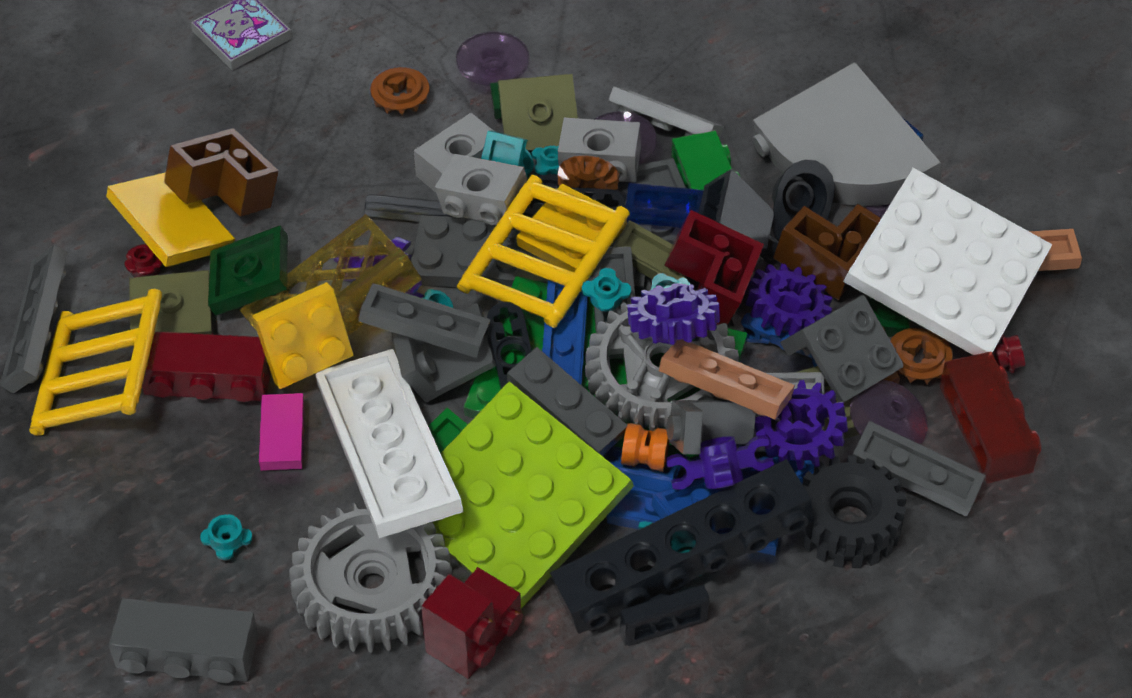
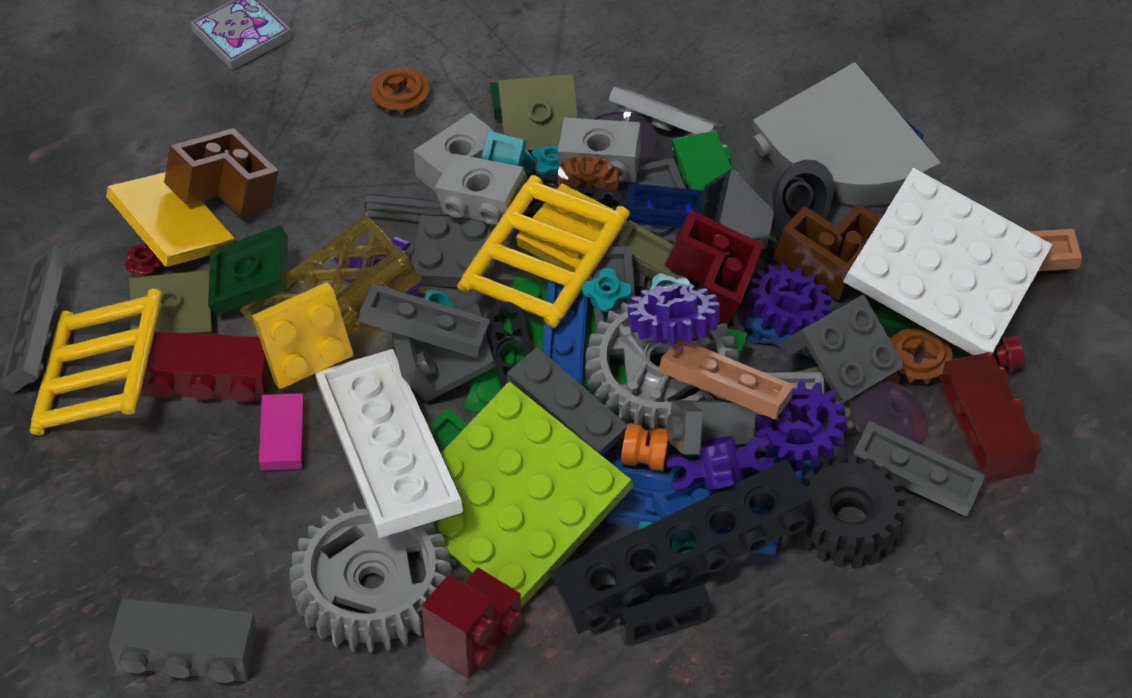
(224, 526): teal plate -> none
(492, 58): clear purple dish -> none

